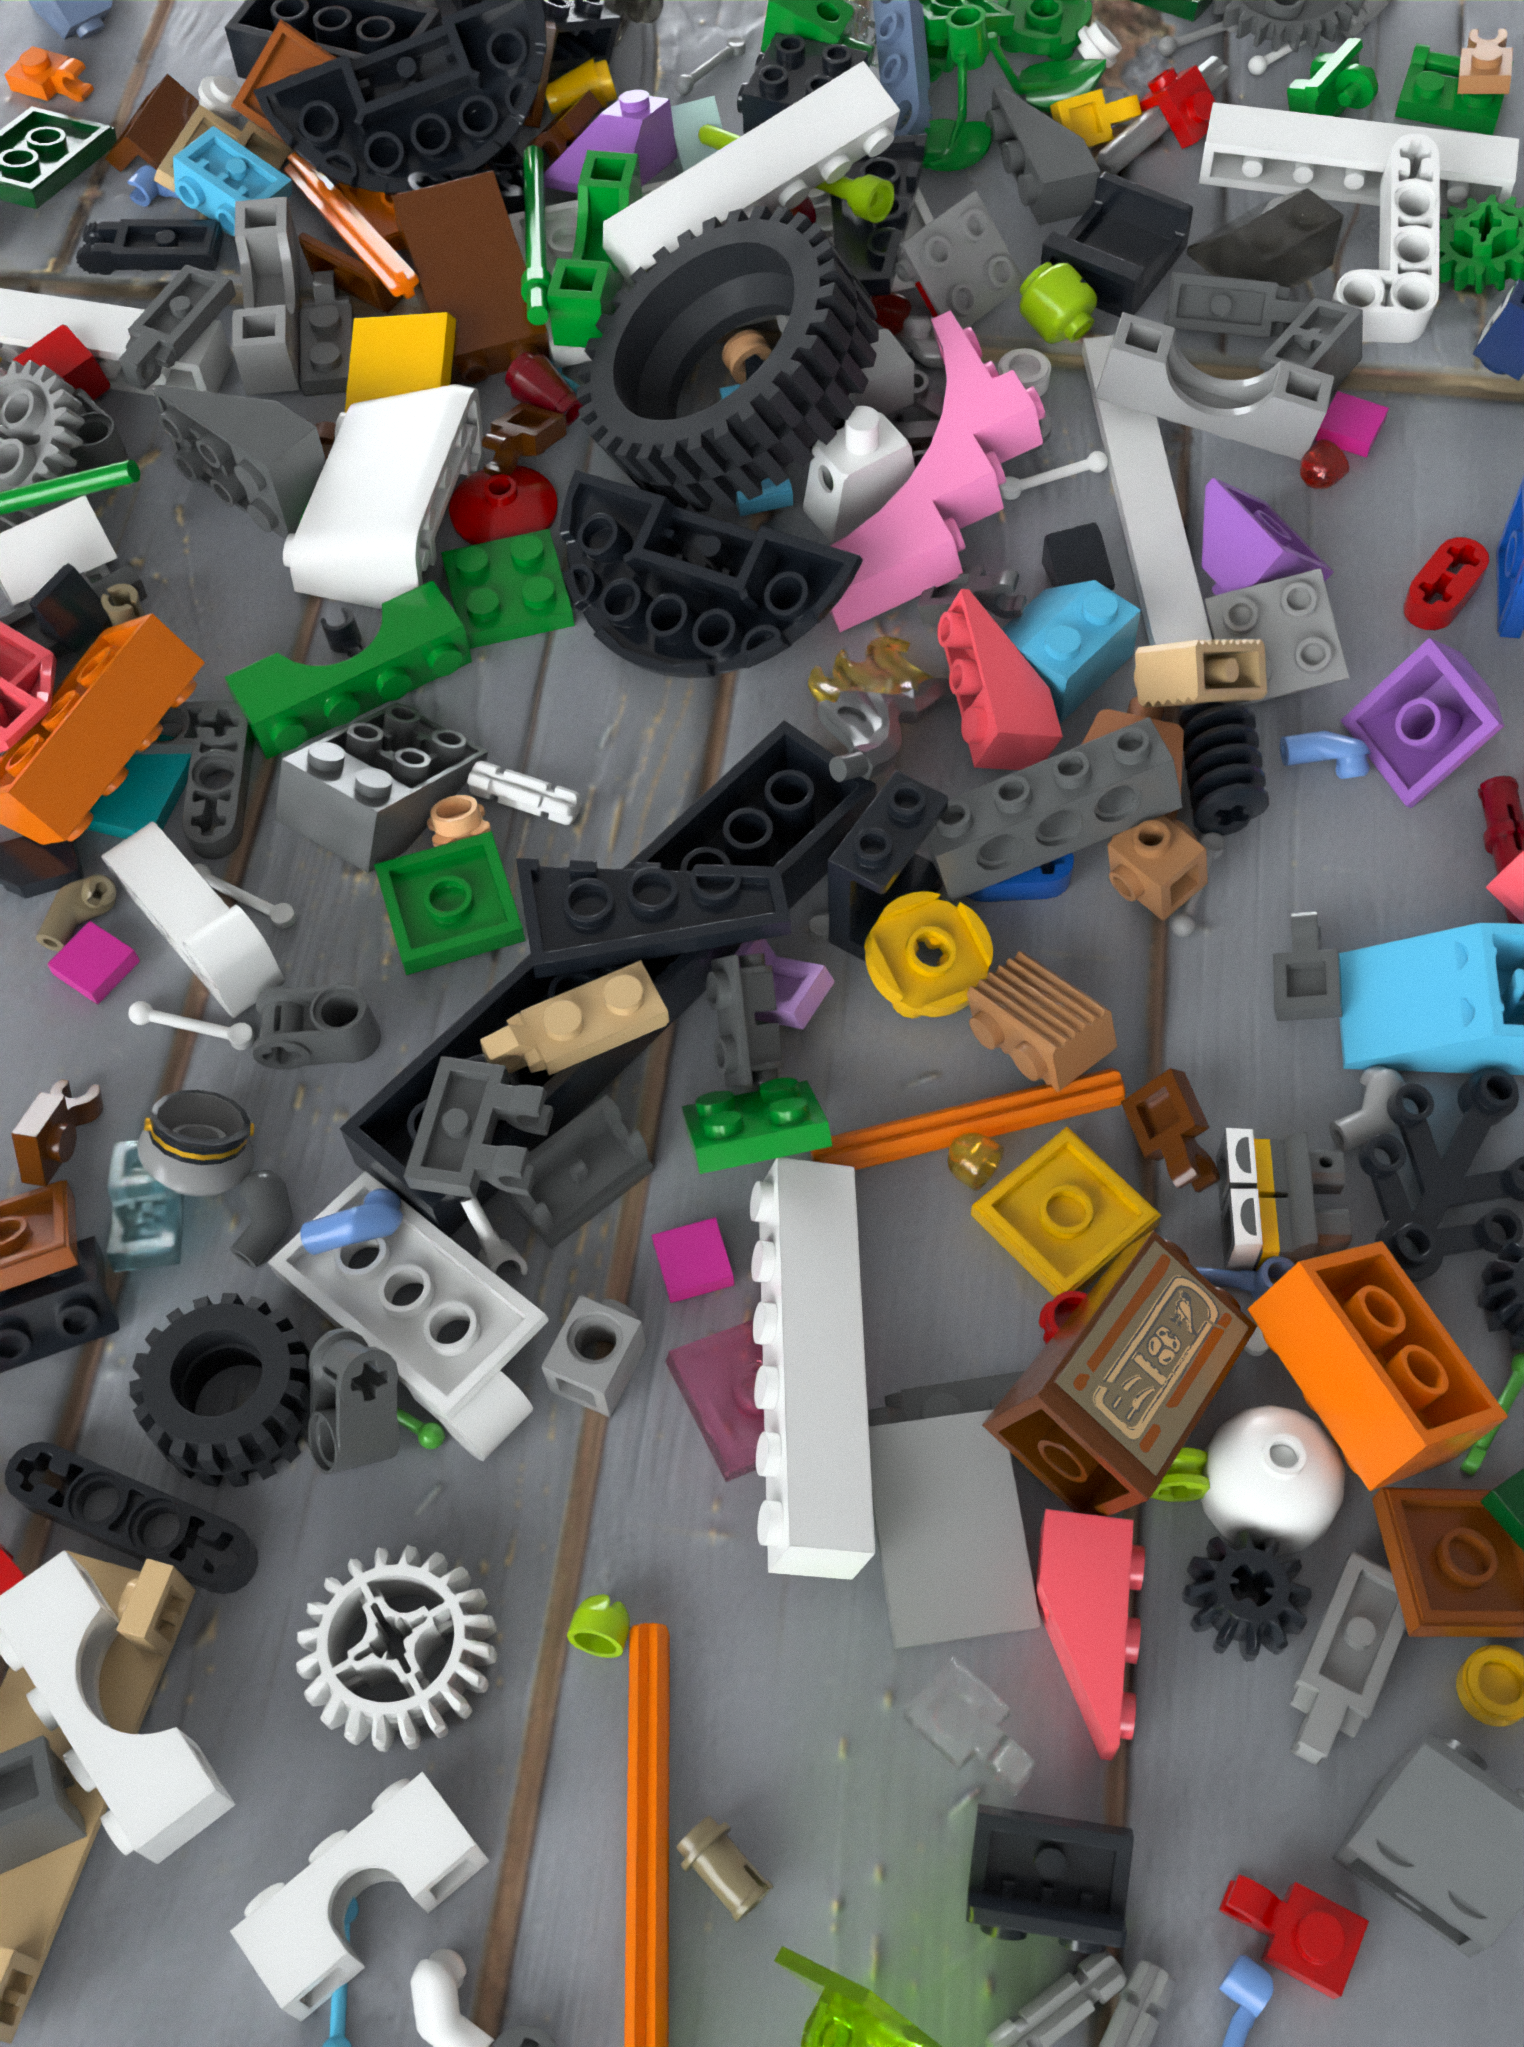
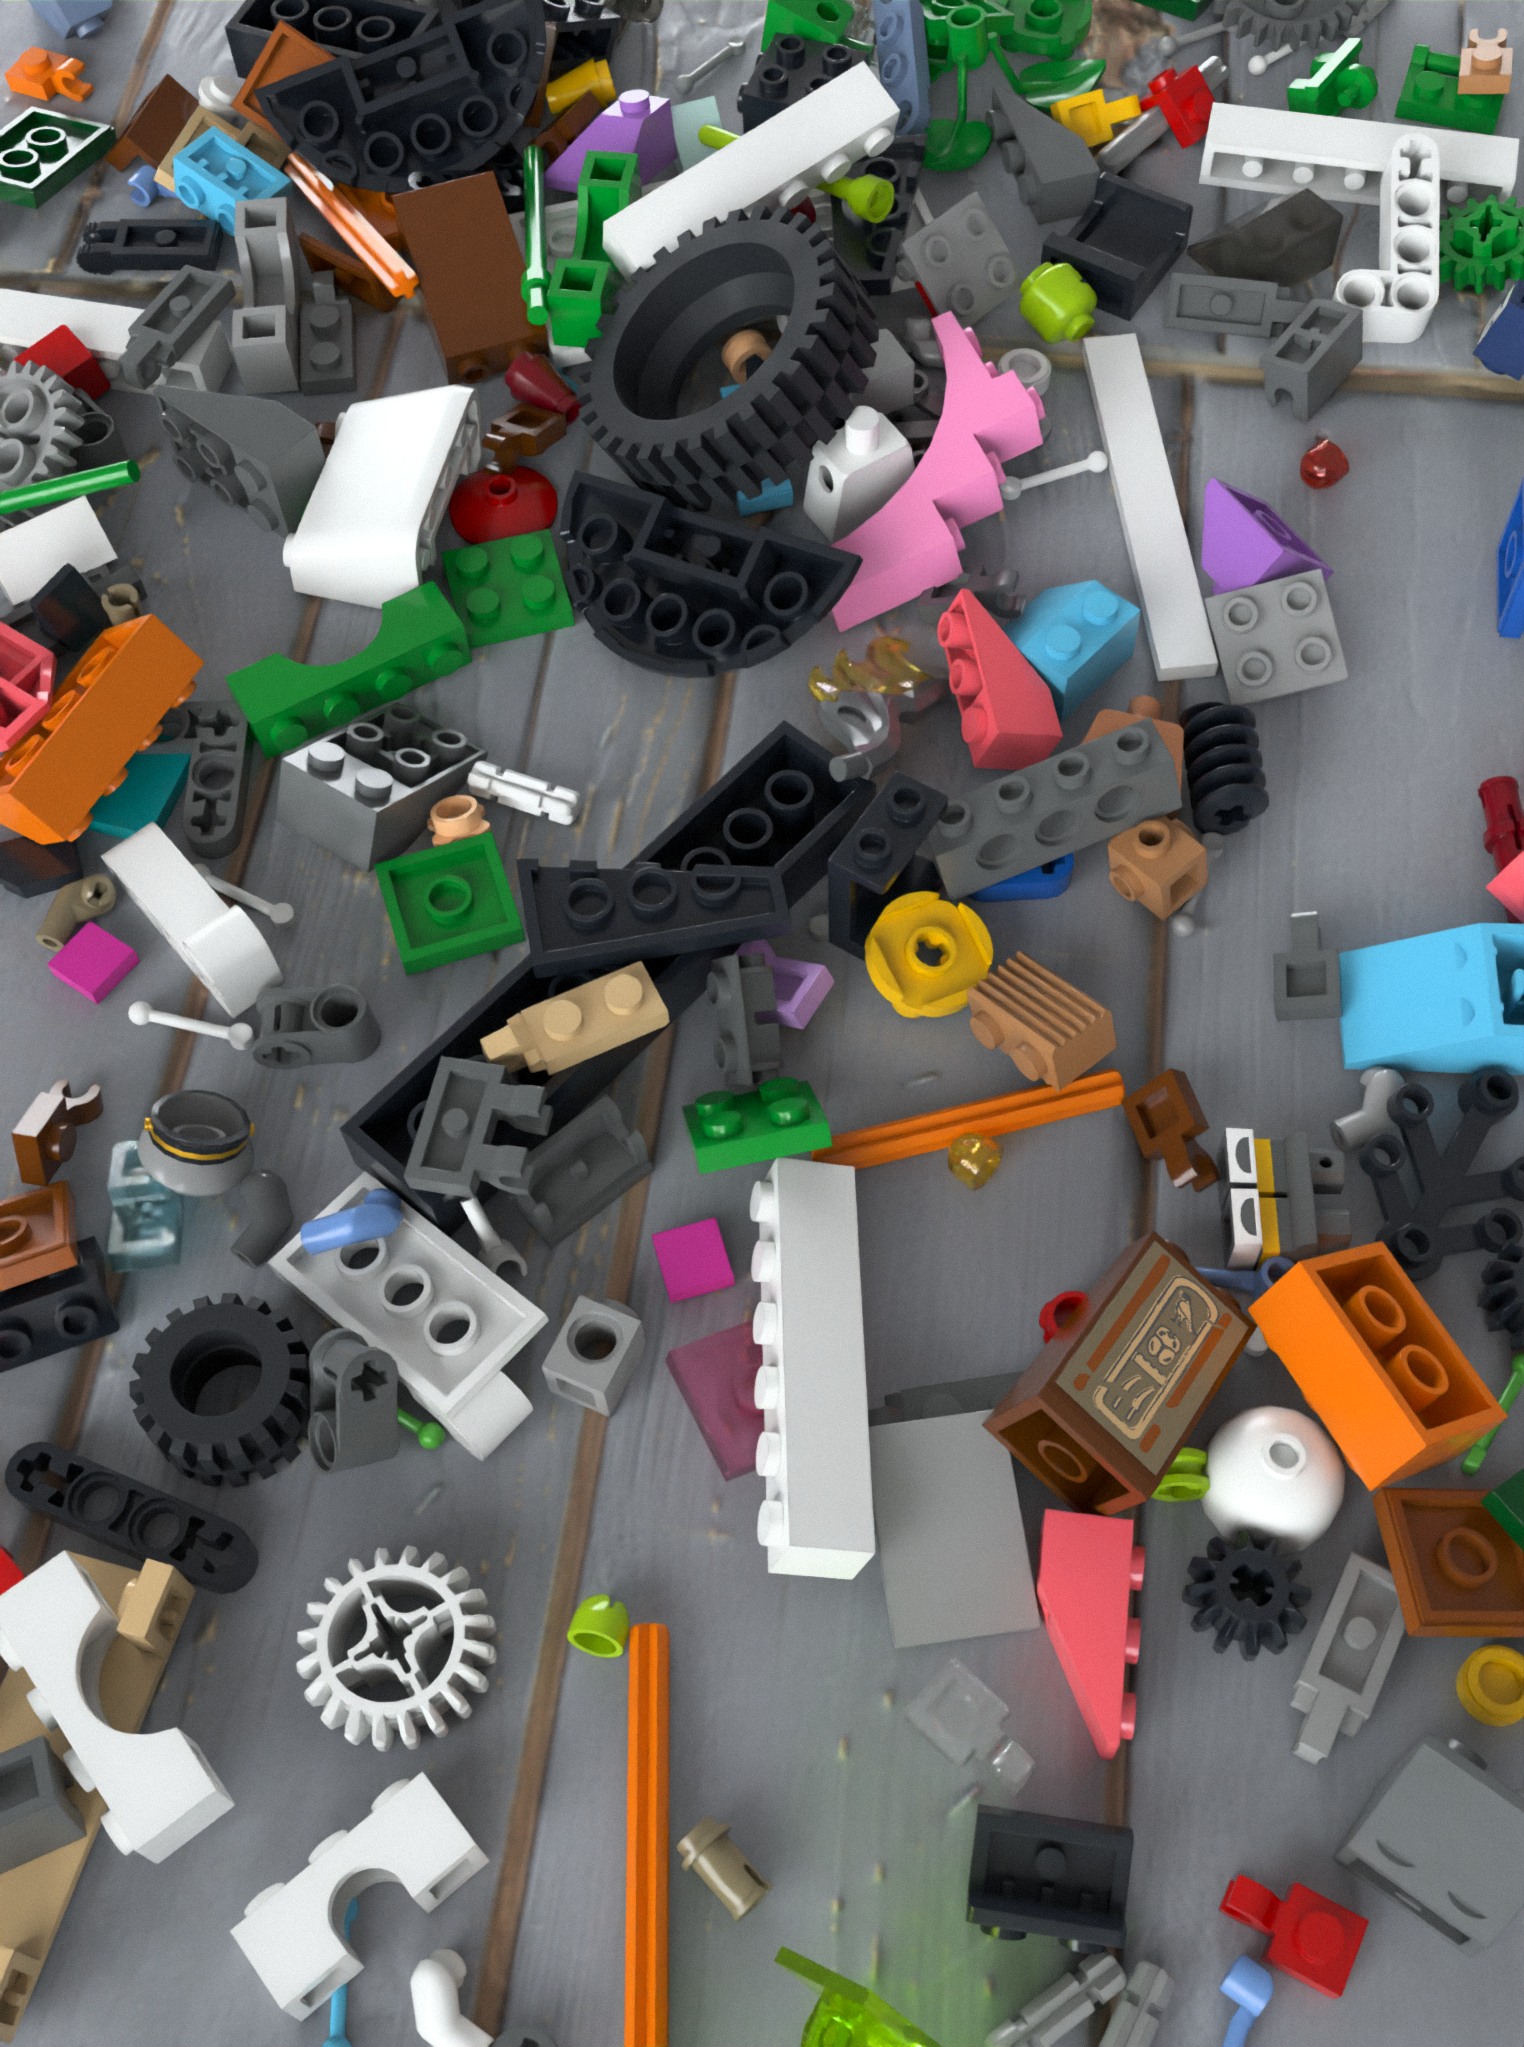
(345, 637): black hand -> none
(399, 355): yellow tile -> none
(891, 311): clear red hinge -> none
(1065, 1214): yellow tile -> none
(1077, 556): black slope -> none
(1098, 43): white plate -> none
(1200, 672): tan brick -> none
(1267, 411): light grey arch -> none
(1323, 746): medium blue arm -> none
(1352, 423): dark pink tile -> none
(1425, 719): medium lavender slope -> none
(1455, 588): red beam -> none

